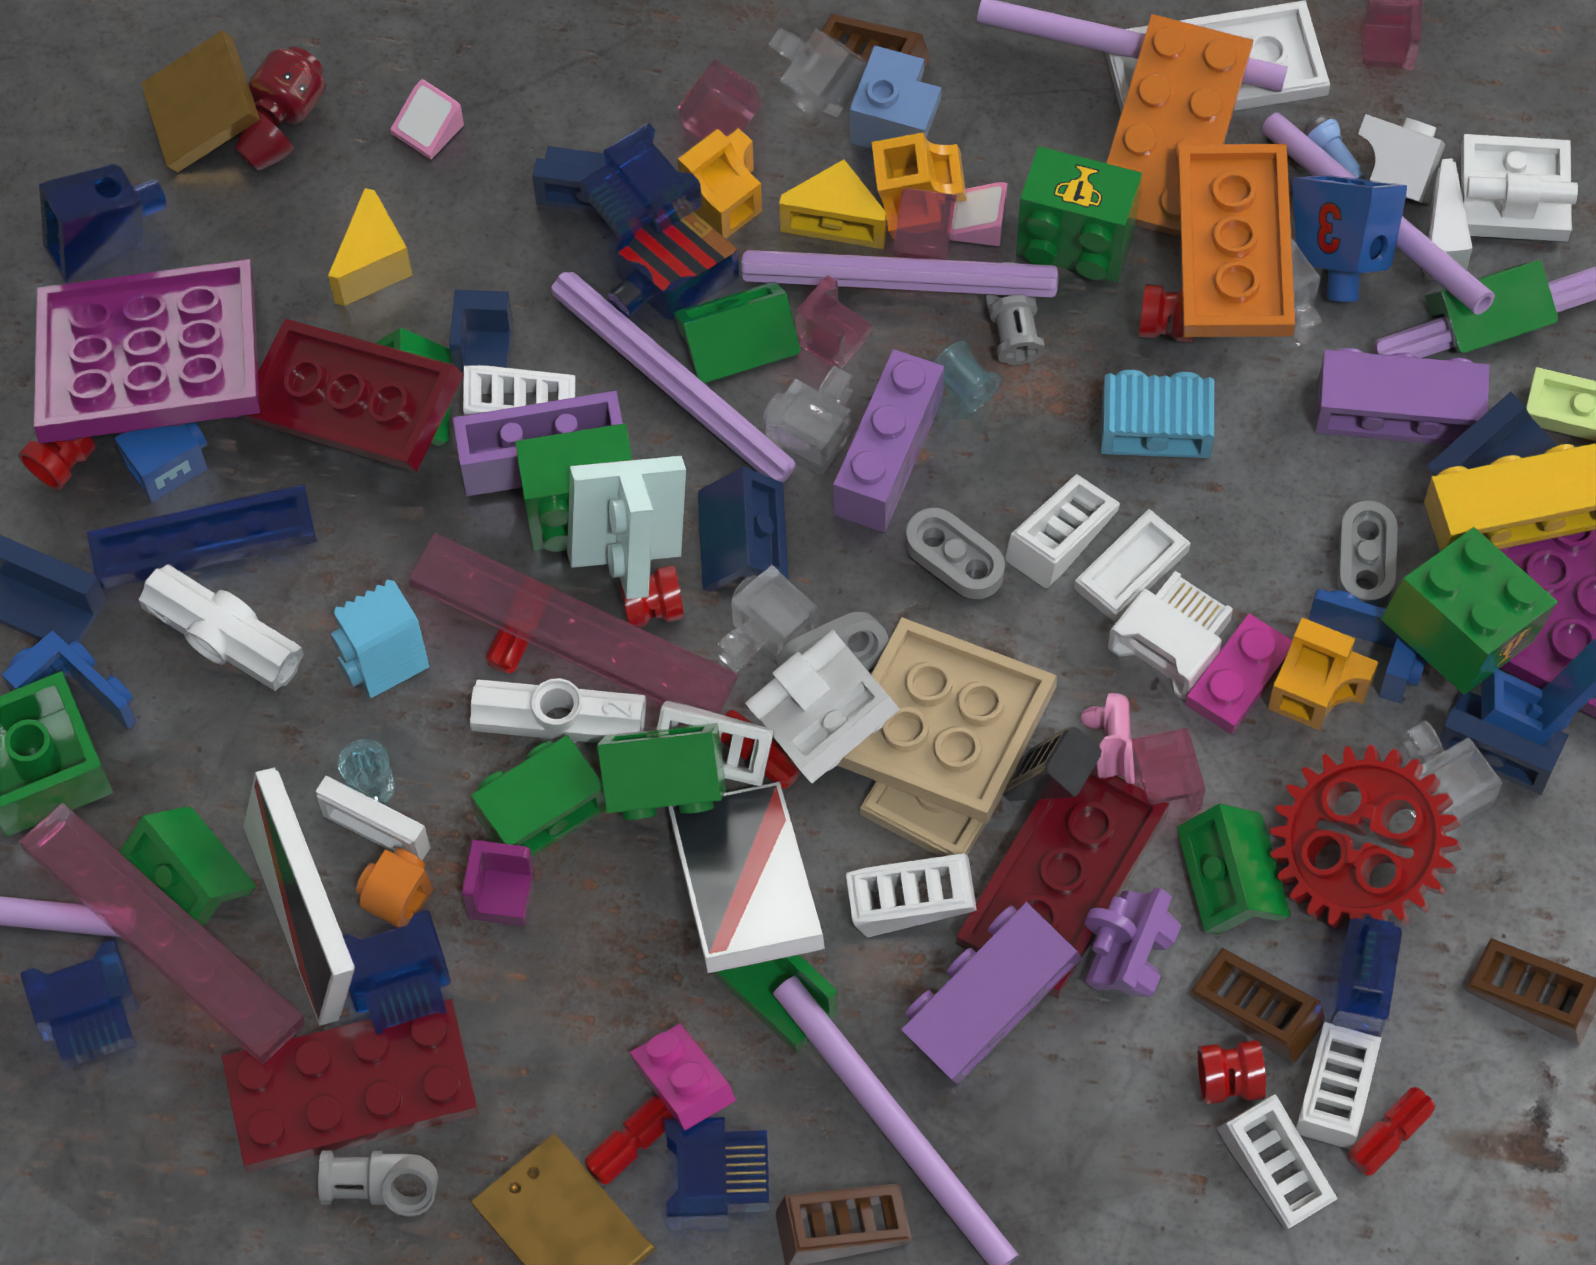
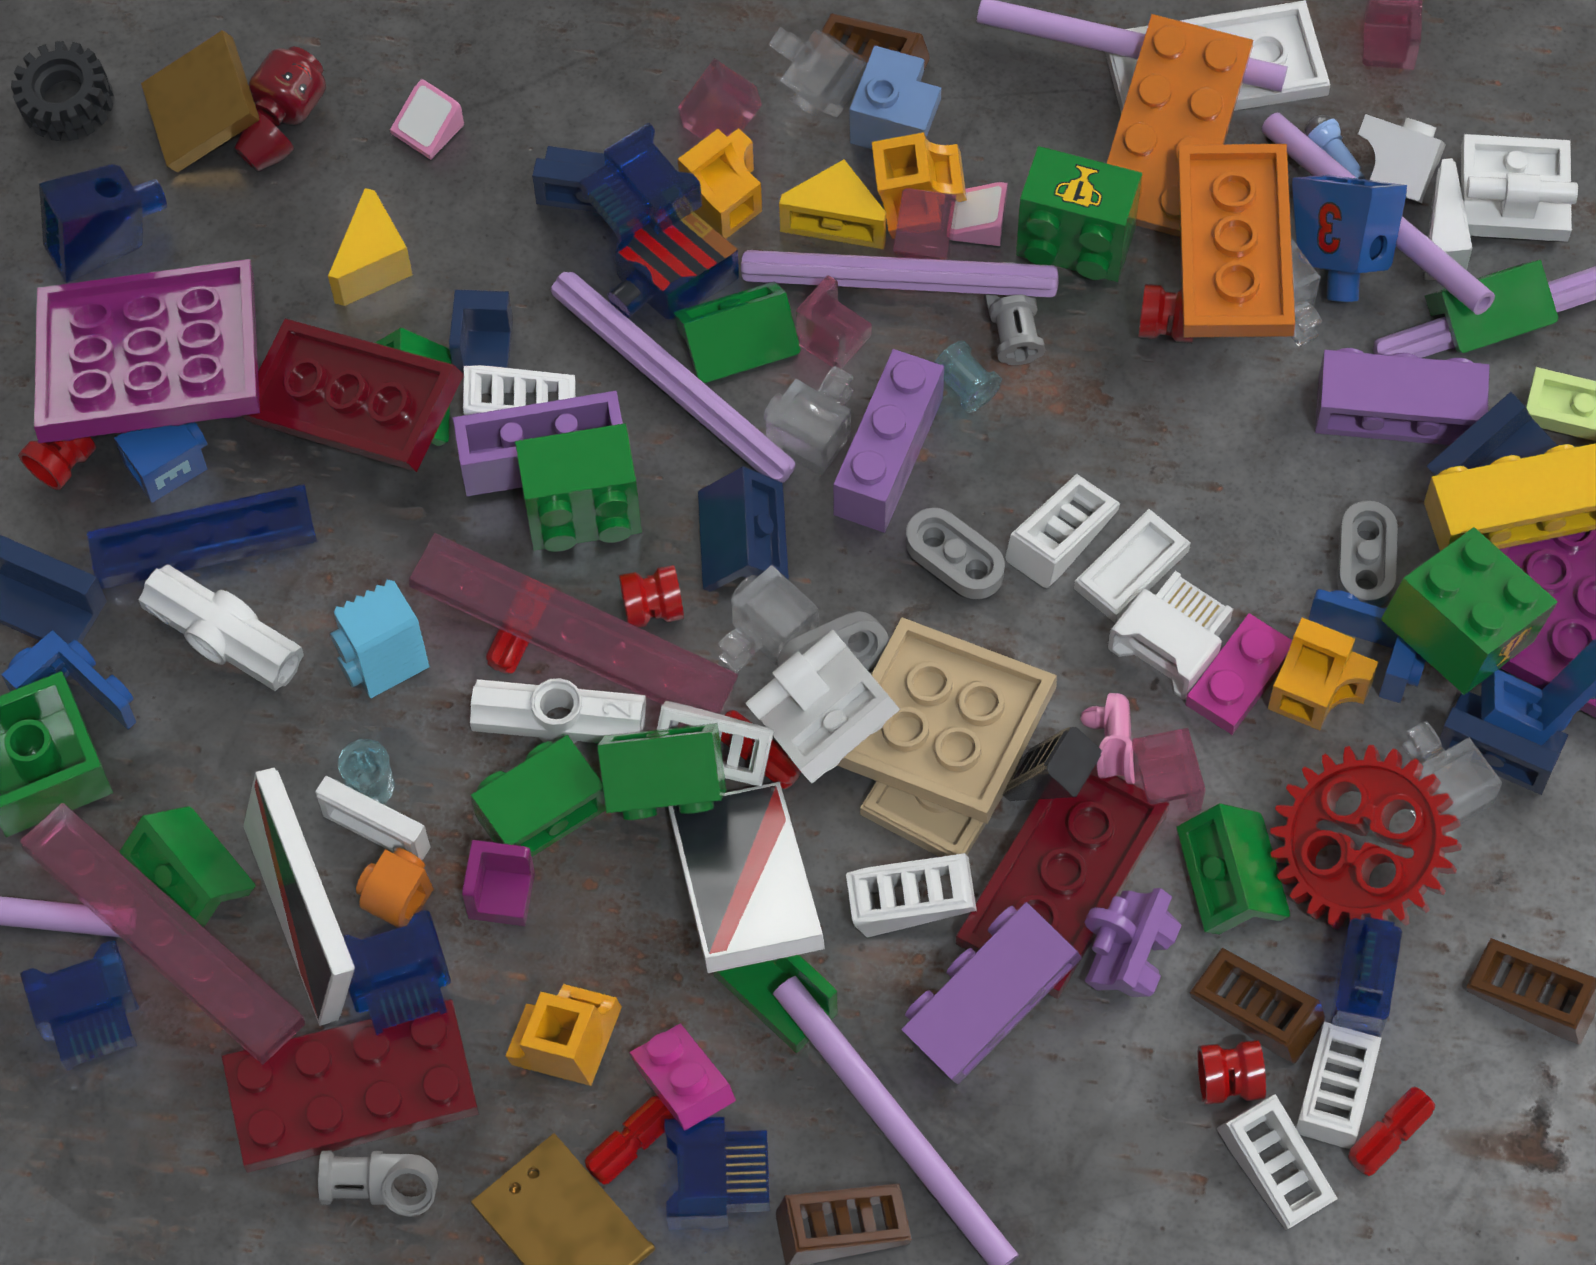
(53, 68): none -> black tyre
(565, 1034): none -> light orange brick
(626, 517): light aqua bracket -> none
(1157, 415): medium azure brick -> none

